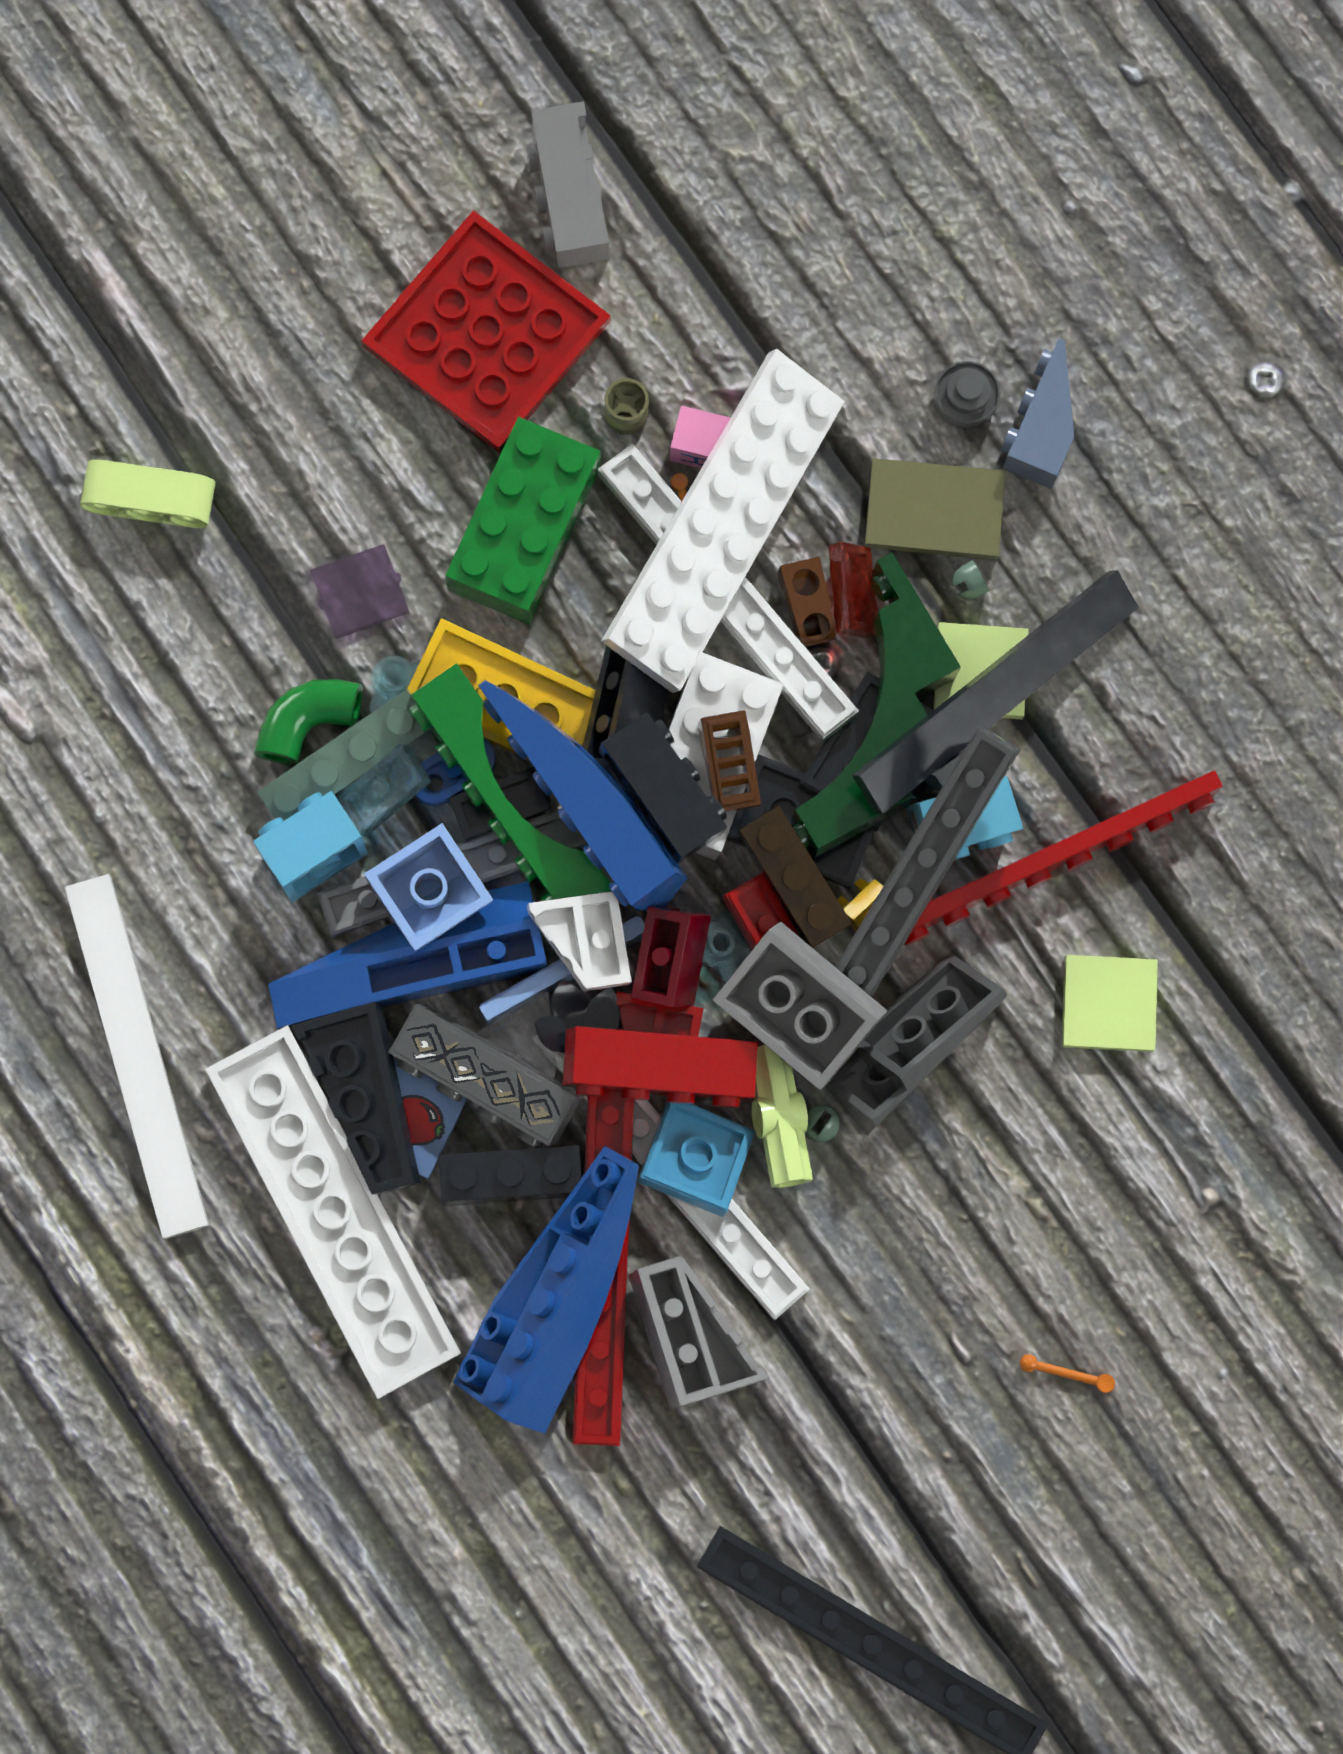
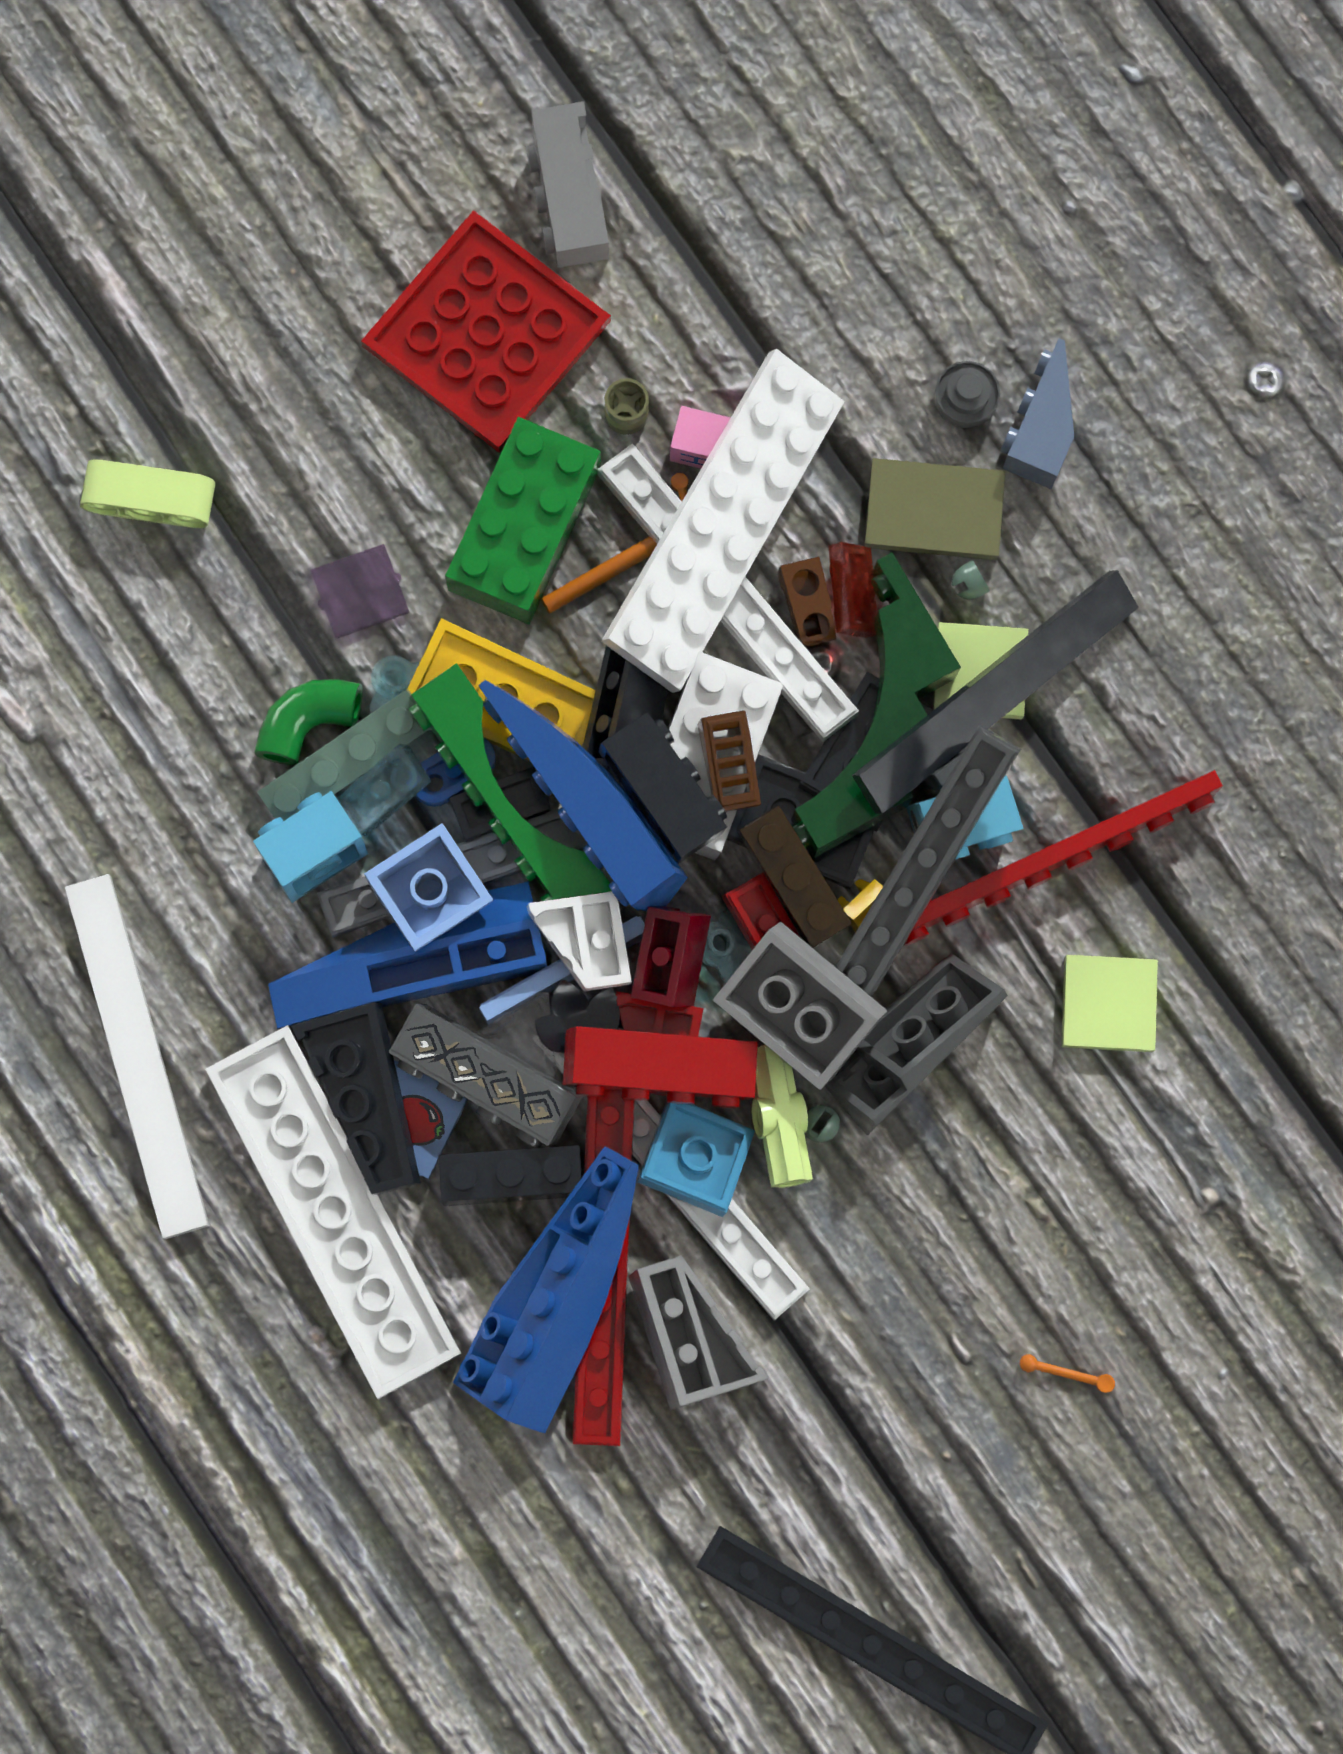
(599, 575): none -> orange bar

